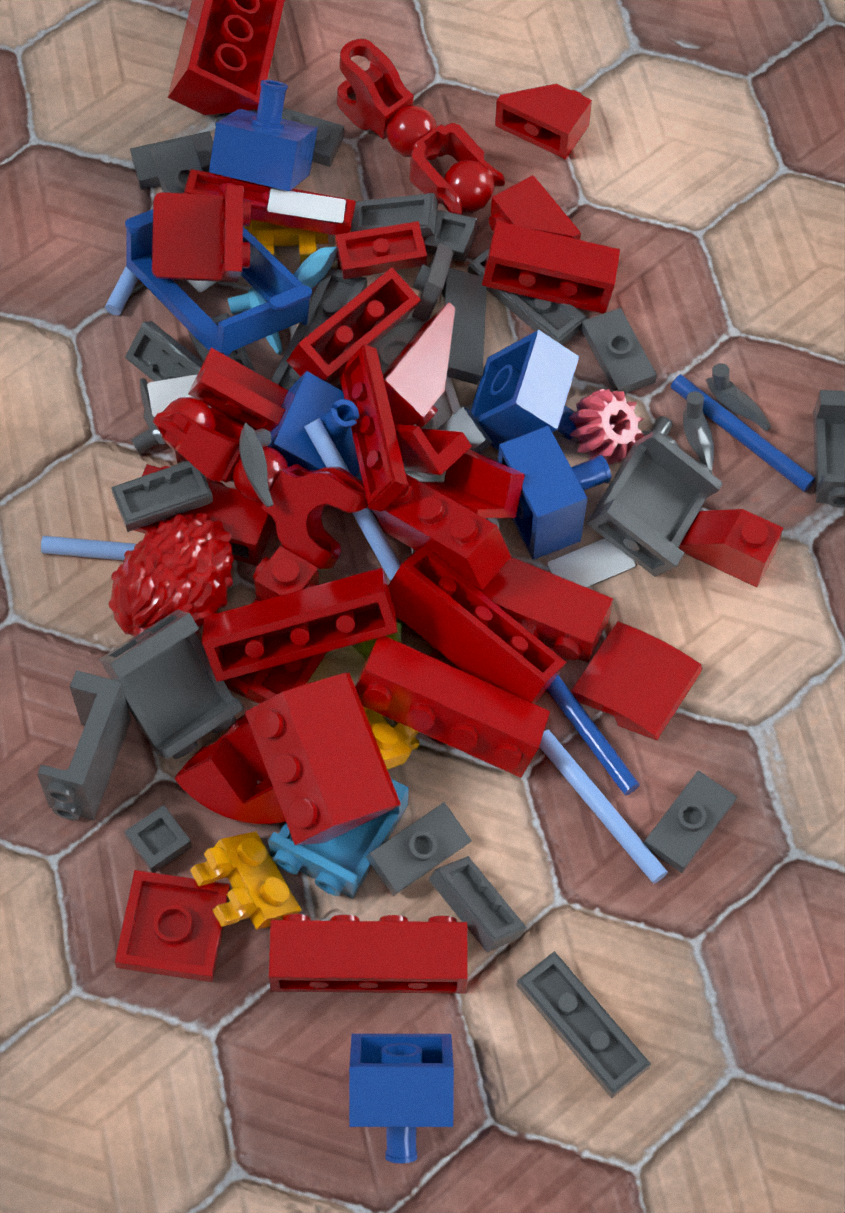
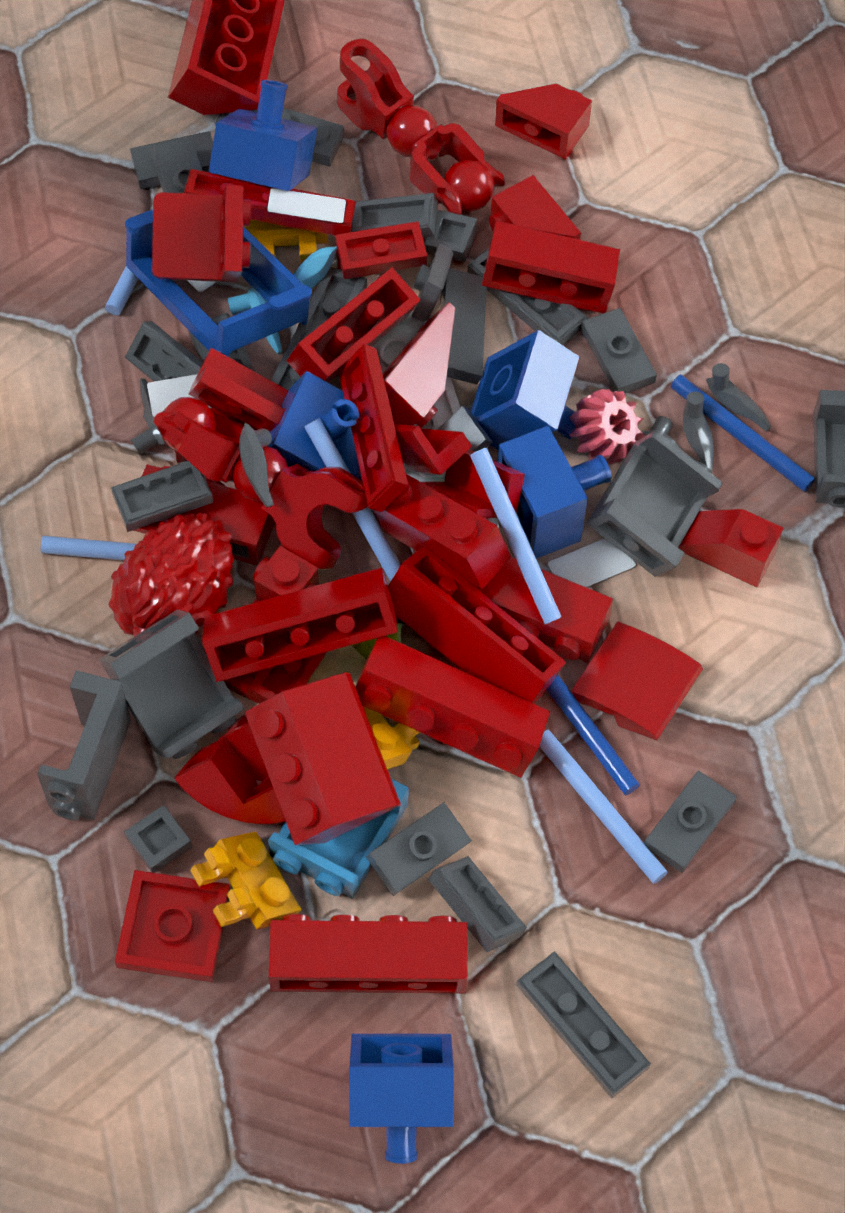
(515, 535): none -> light blue bar

